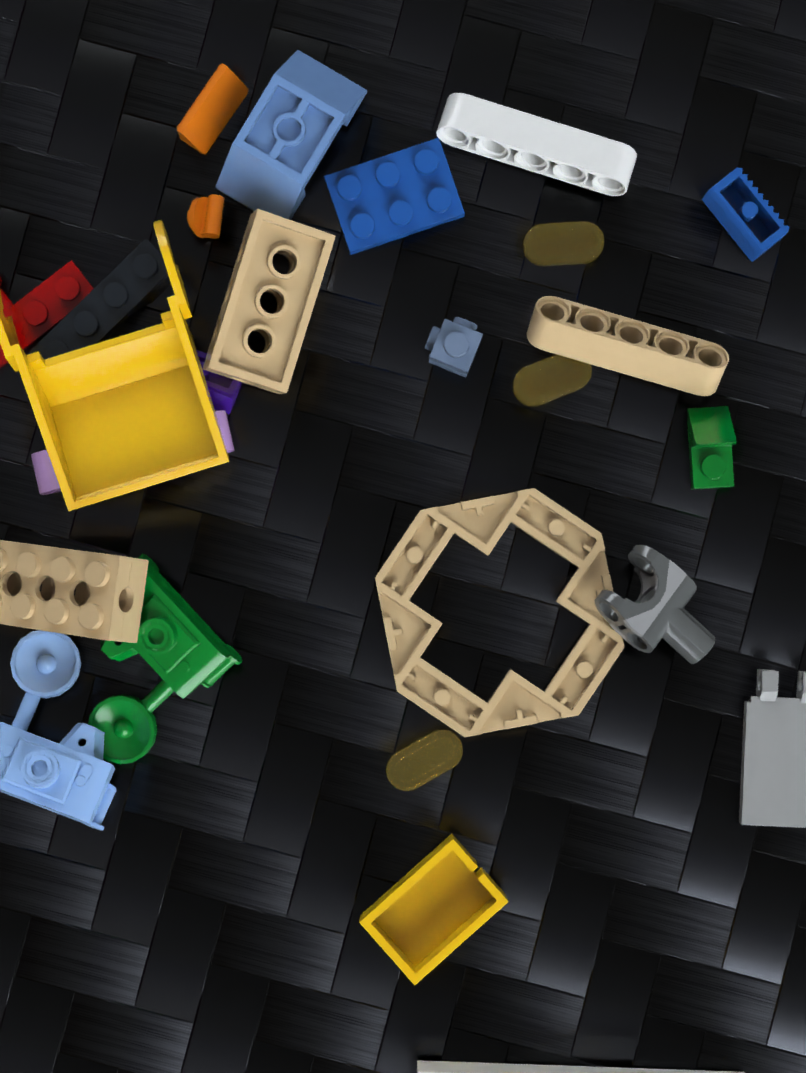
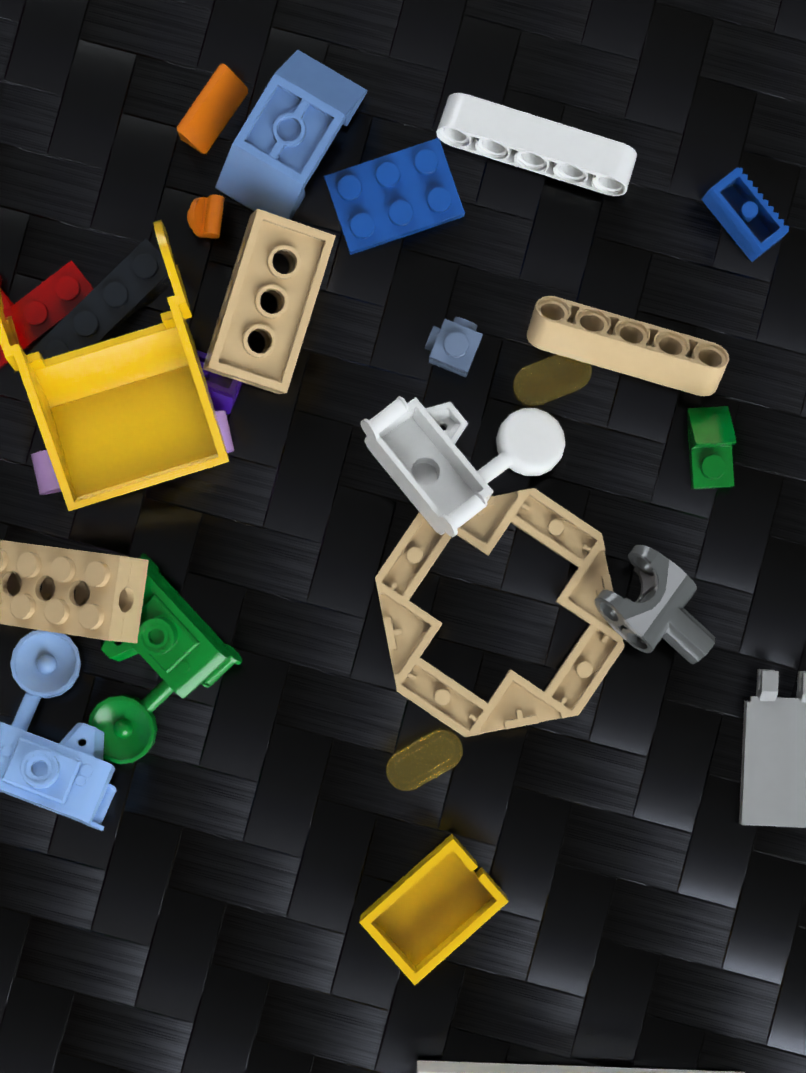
(434, 470): none -> white piece
(563, 243): clear yellow tile -> none

